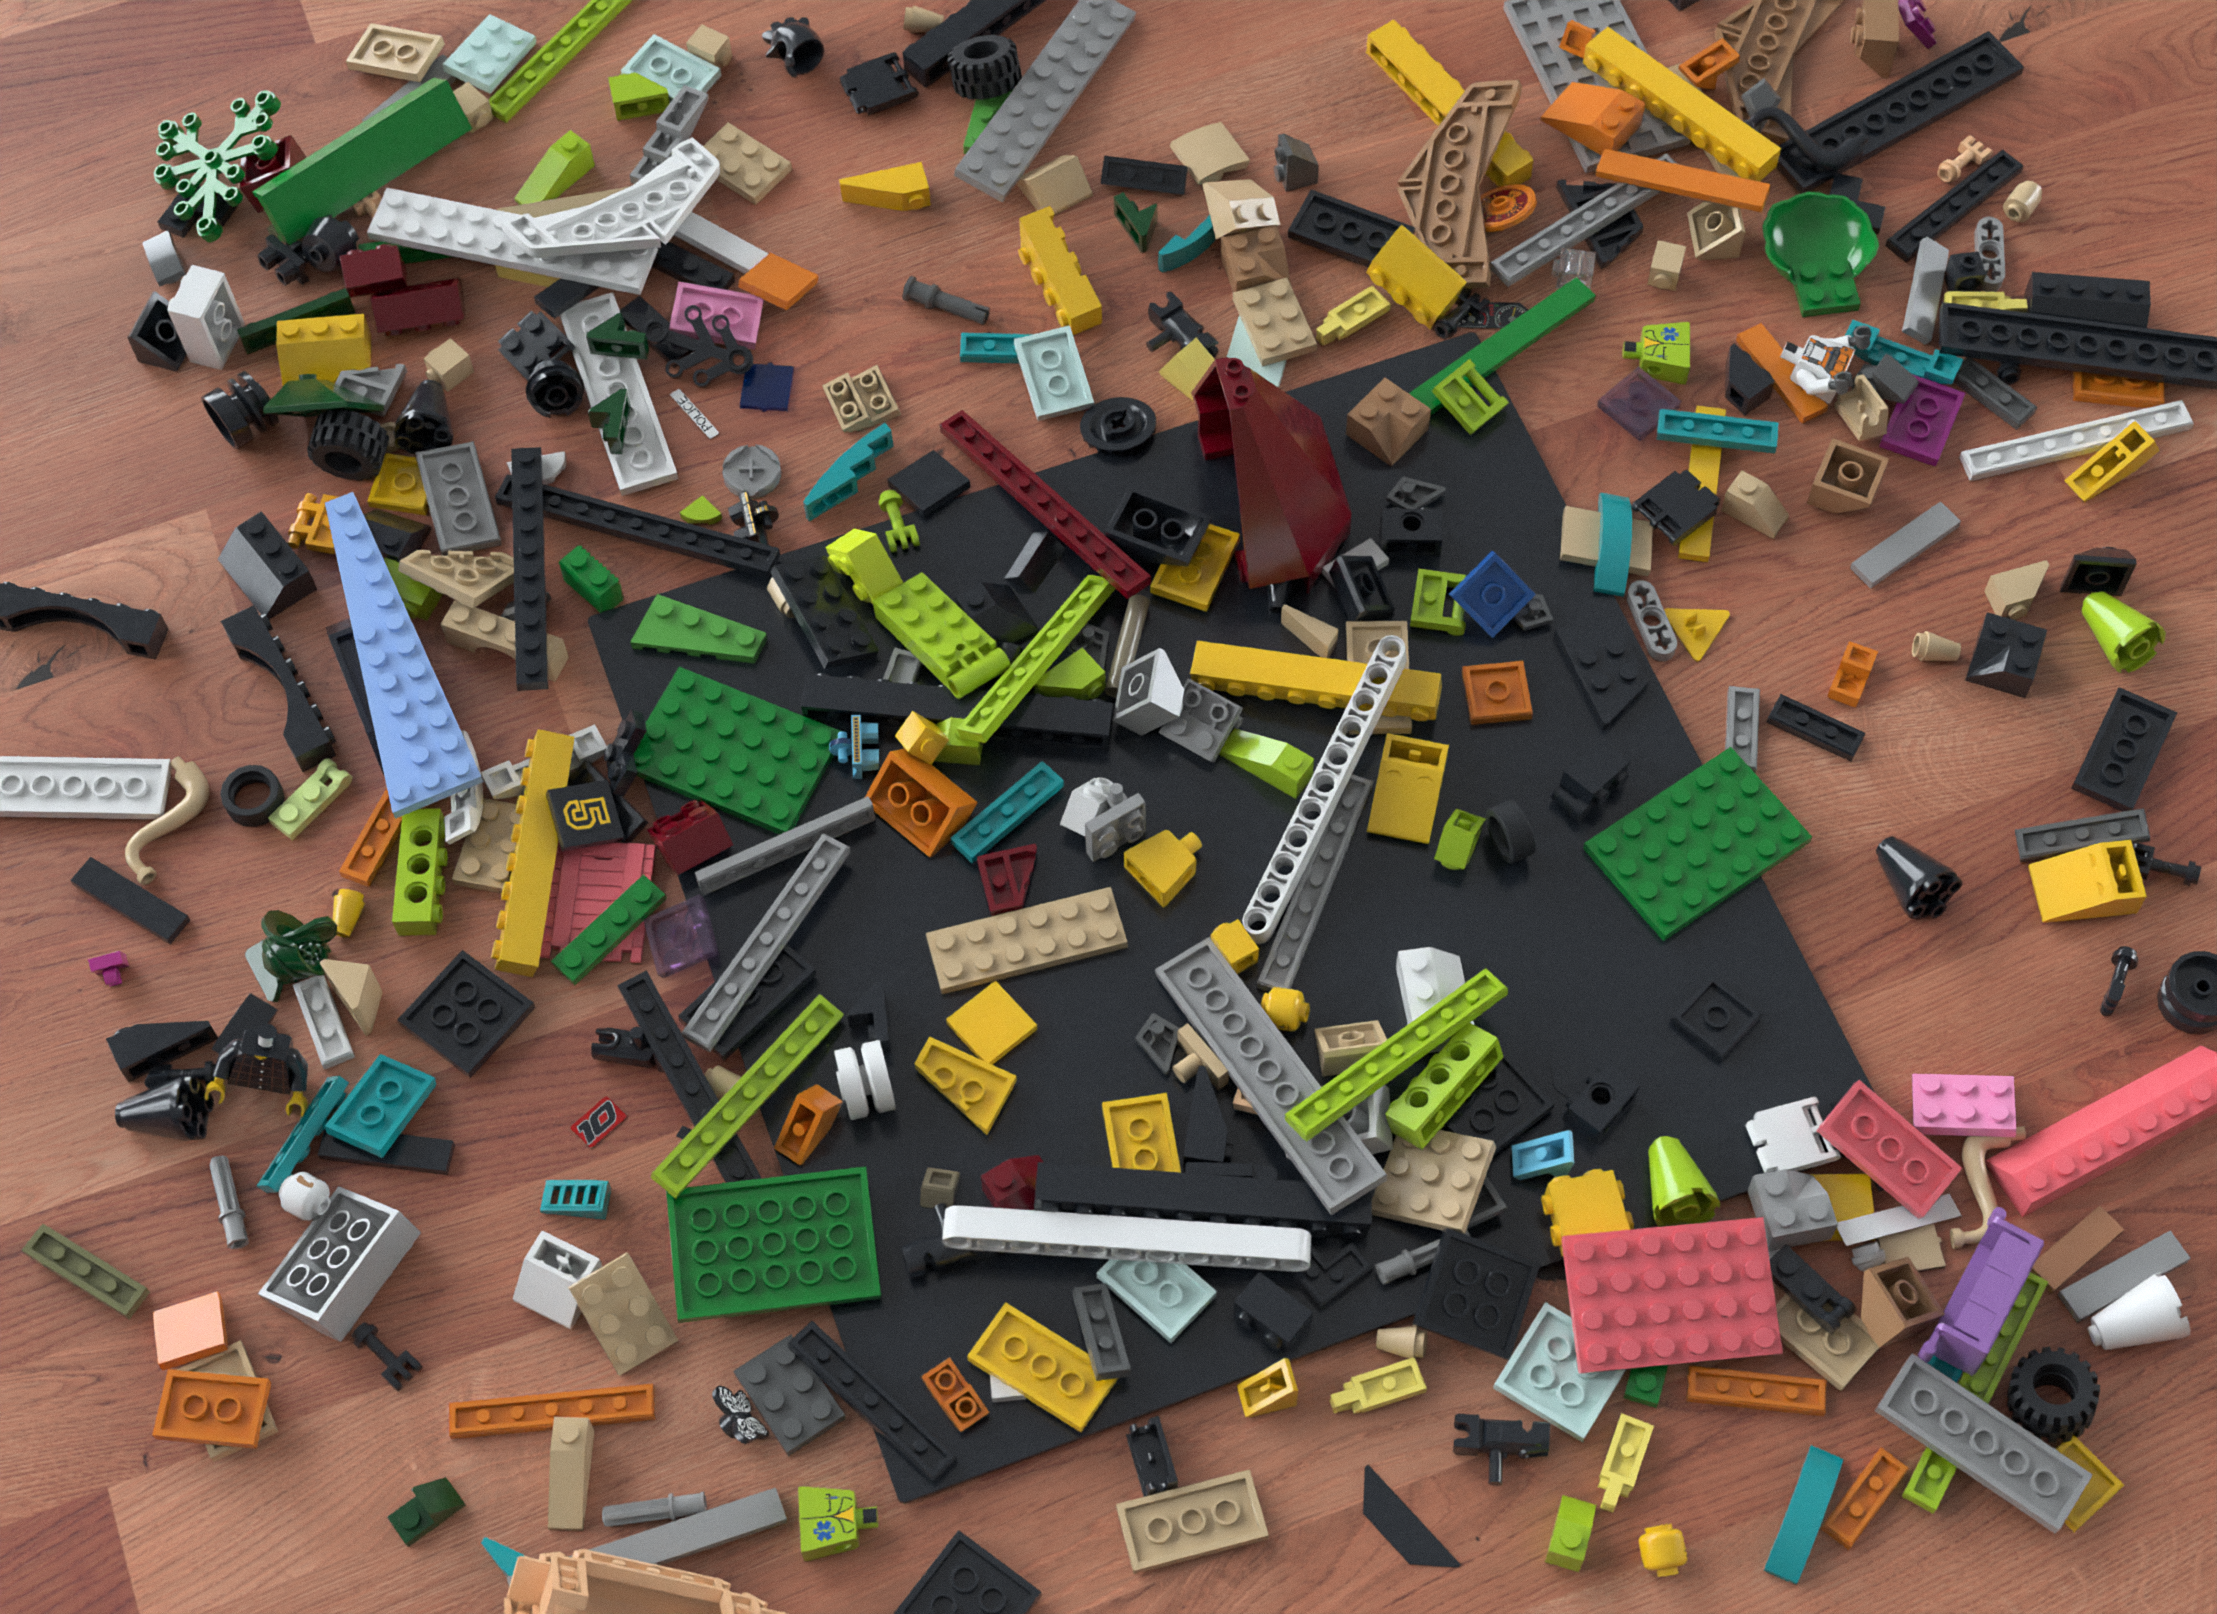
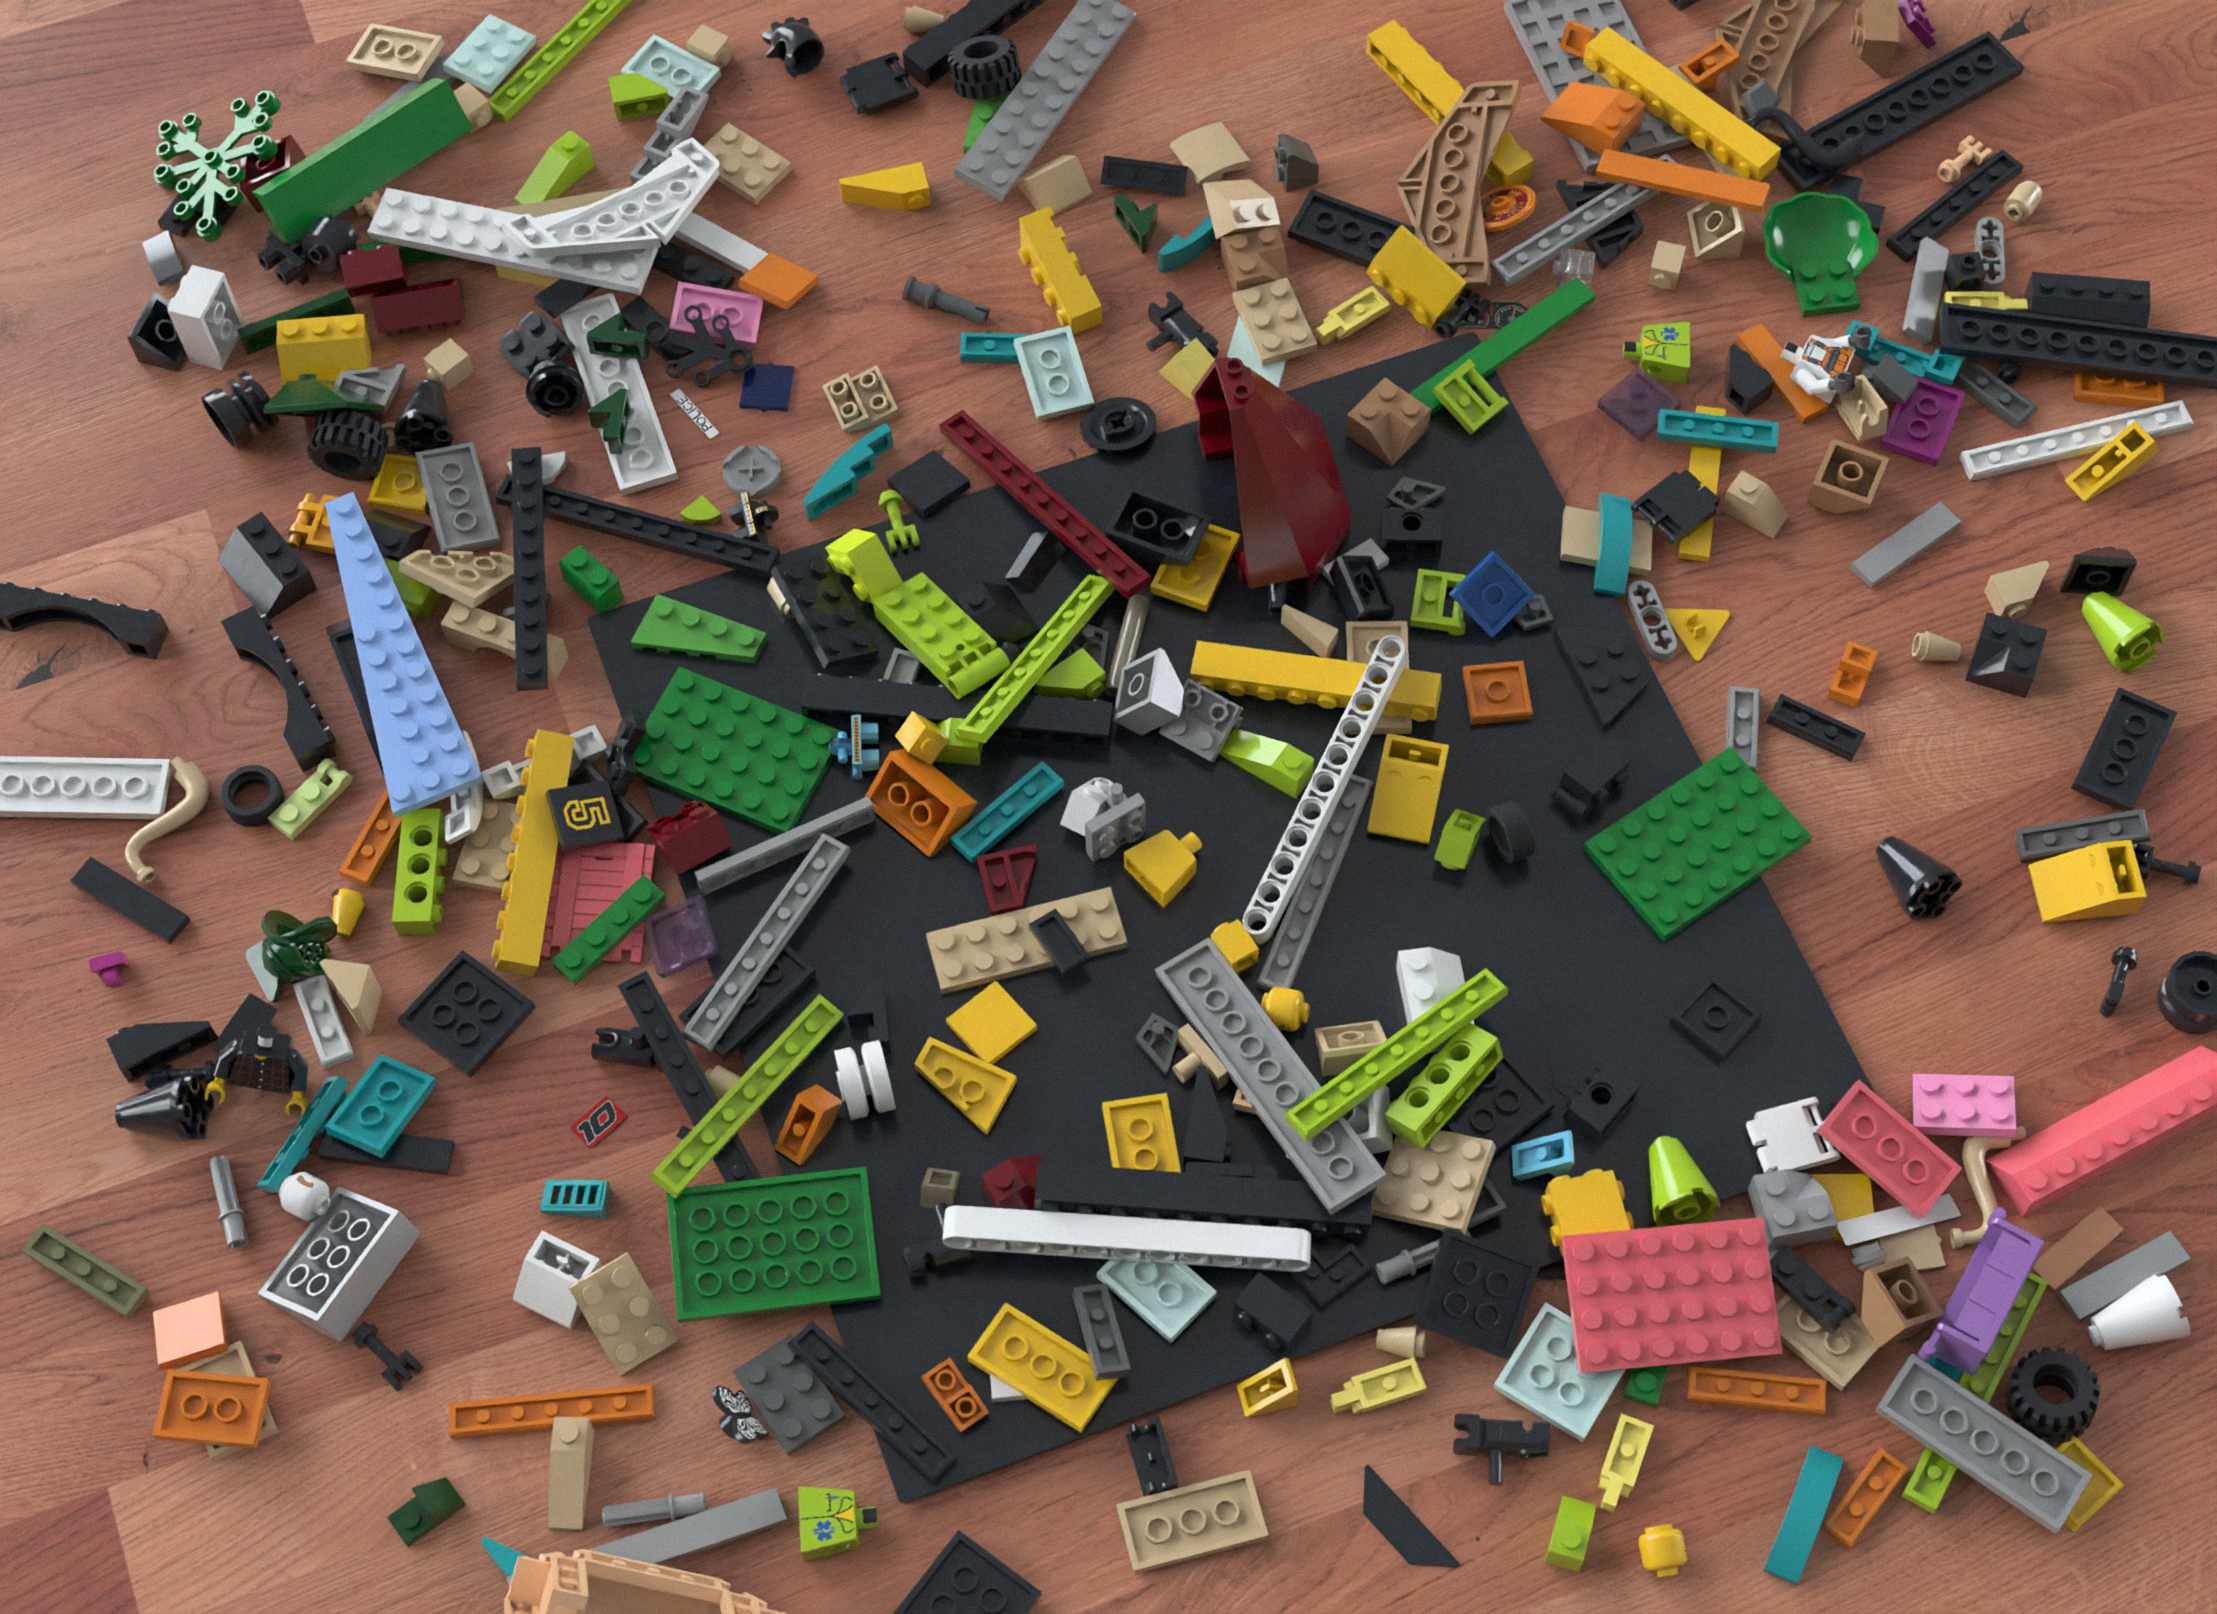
(1059, 942): none -> black tile

